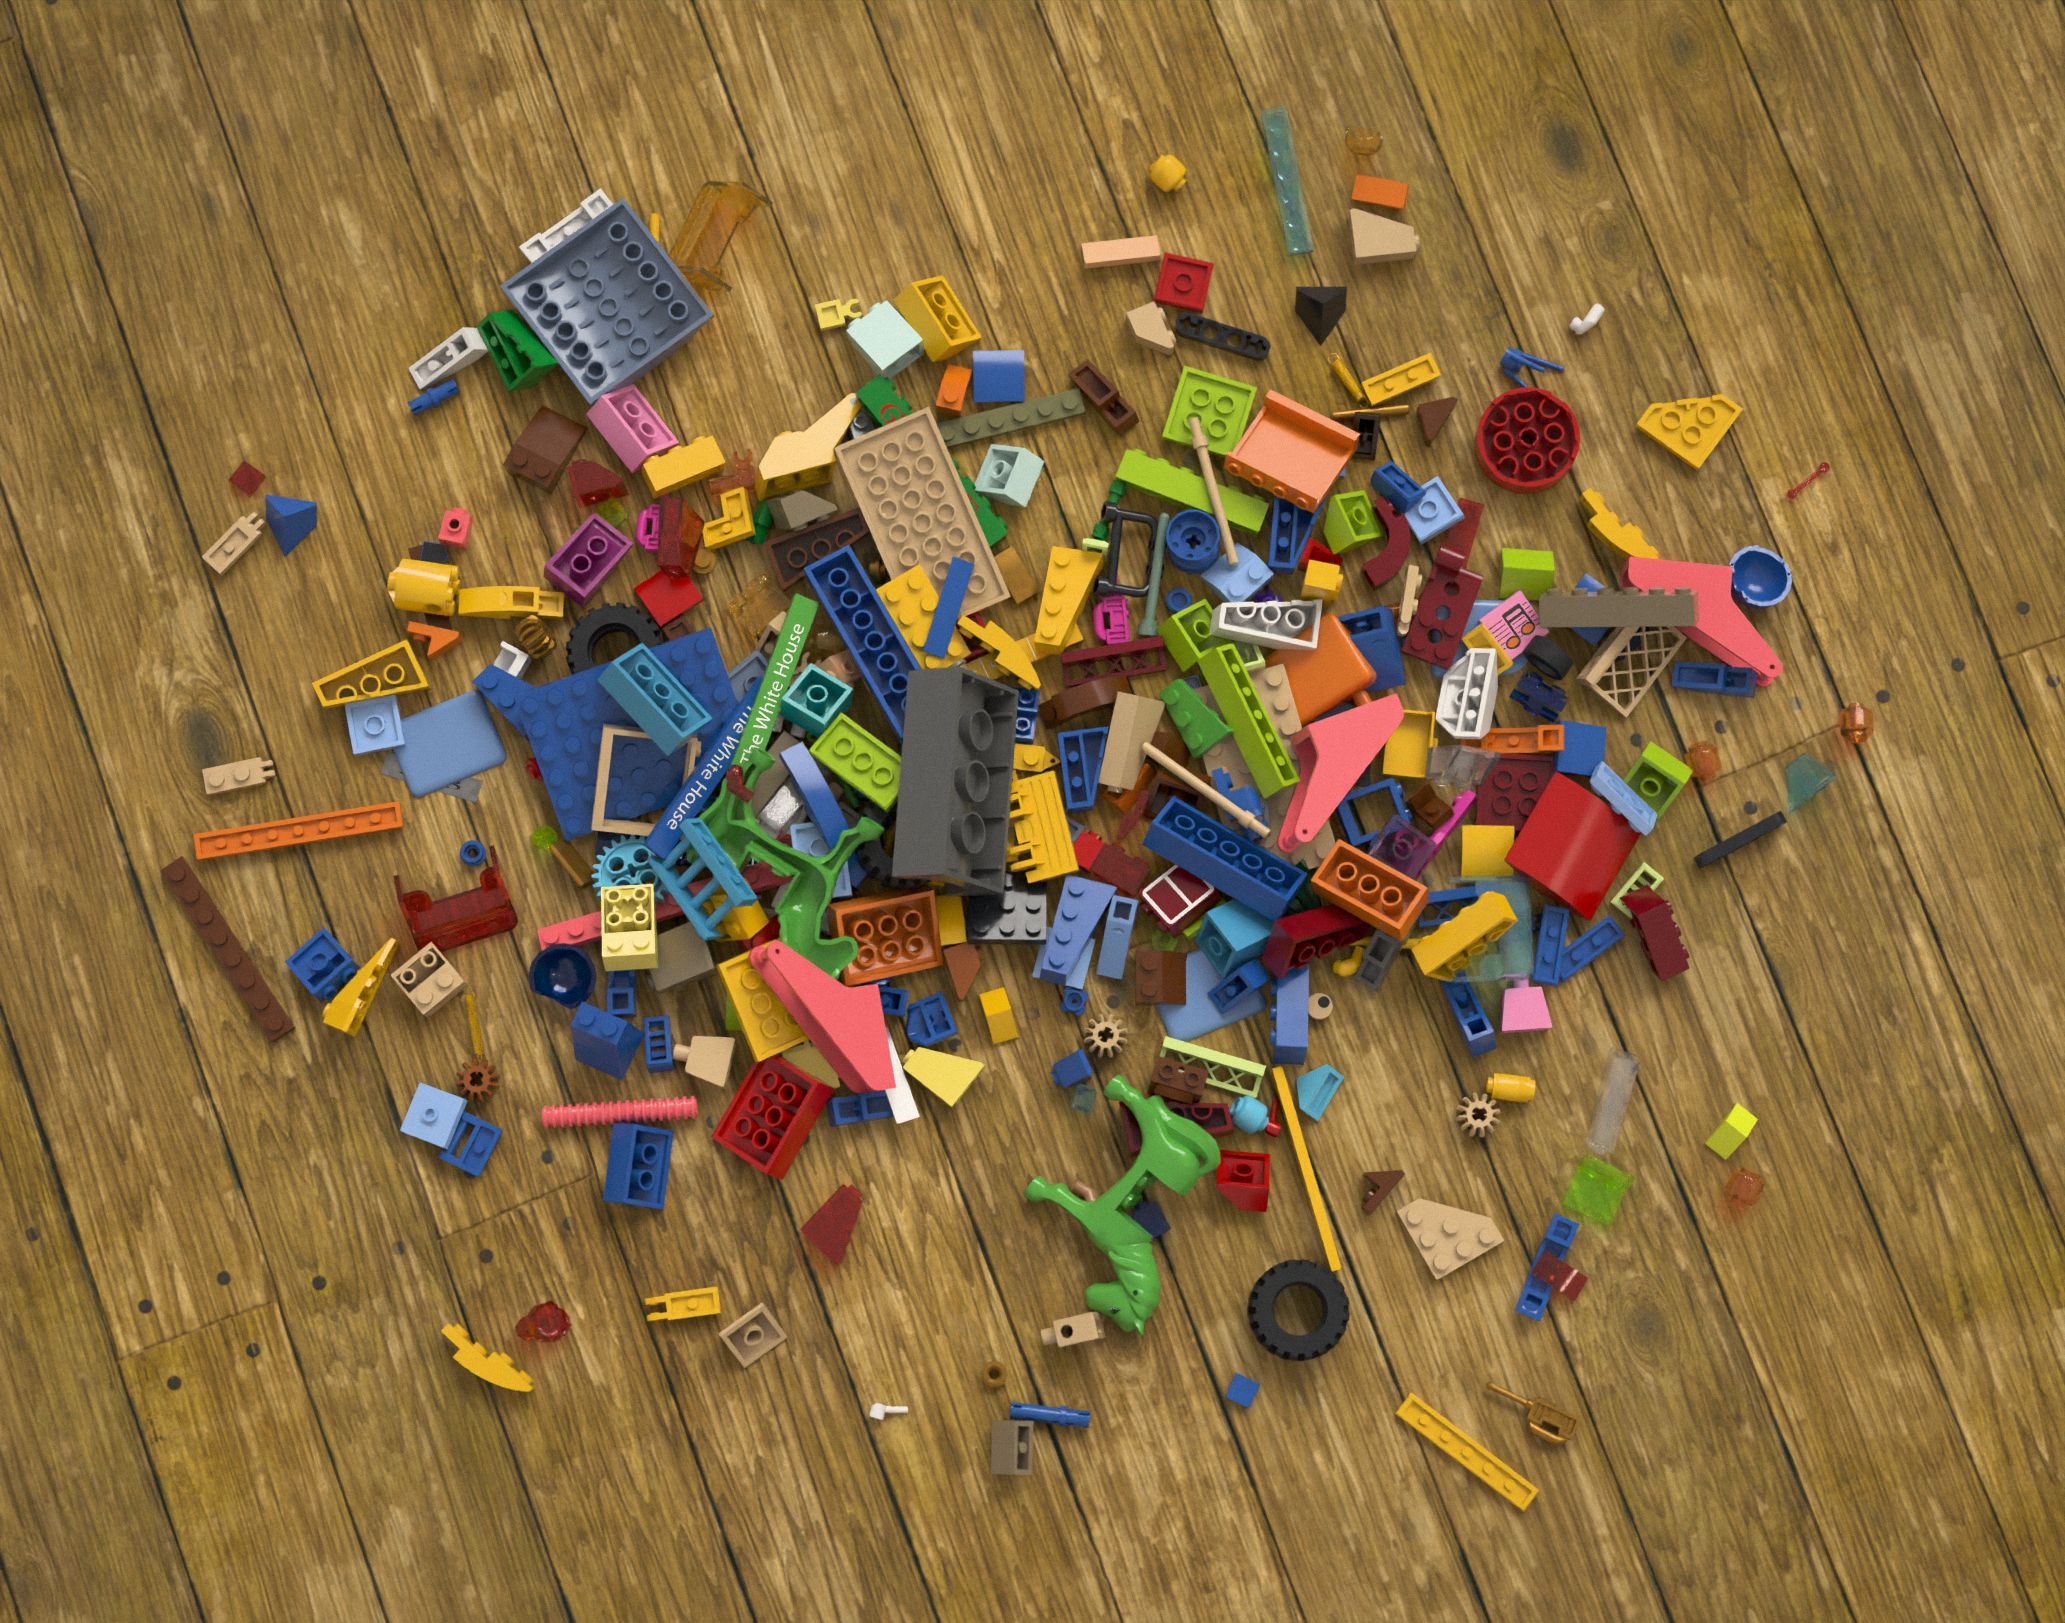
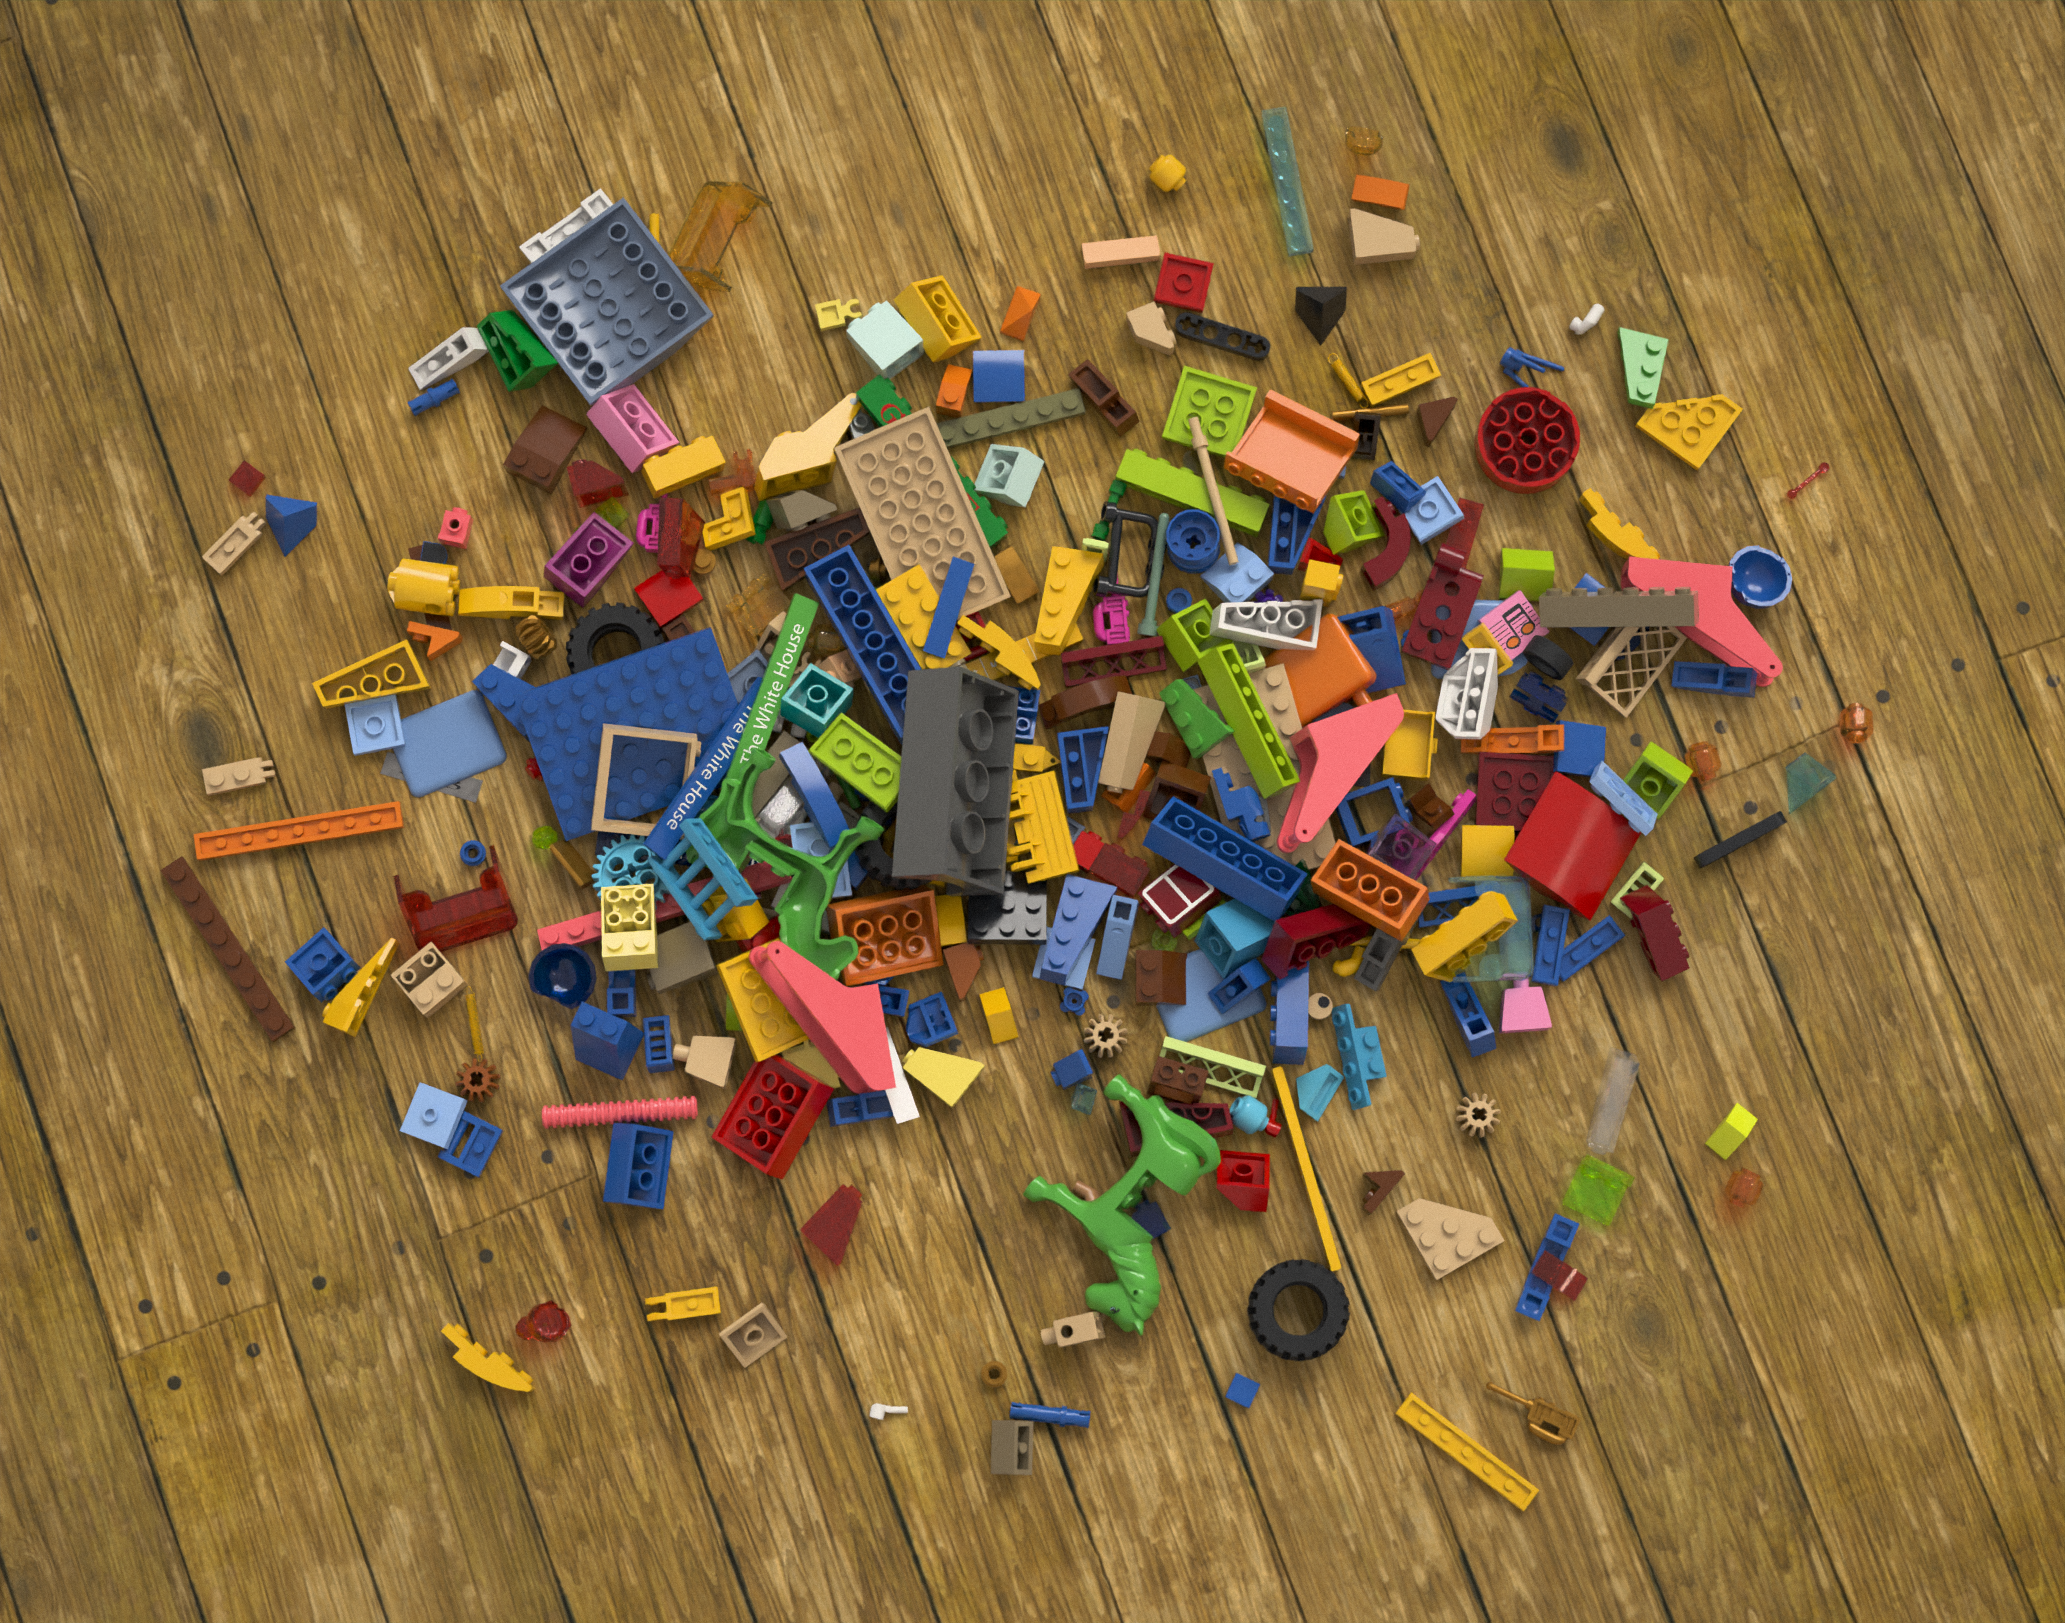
(654, 698): dark azure slope -> none
(736, 785): clear red arm -> none
(1020, 313): none -> orange slope
(1245, 818): tan bar -> none
(1359, 1055): none -> dark azure bracket
(1408, 604): tan hinge -> none
(1459, 765): clear slope -> none
(1510, 1087): yellow head -> none
(1643, 365): none -> wing

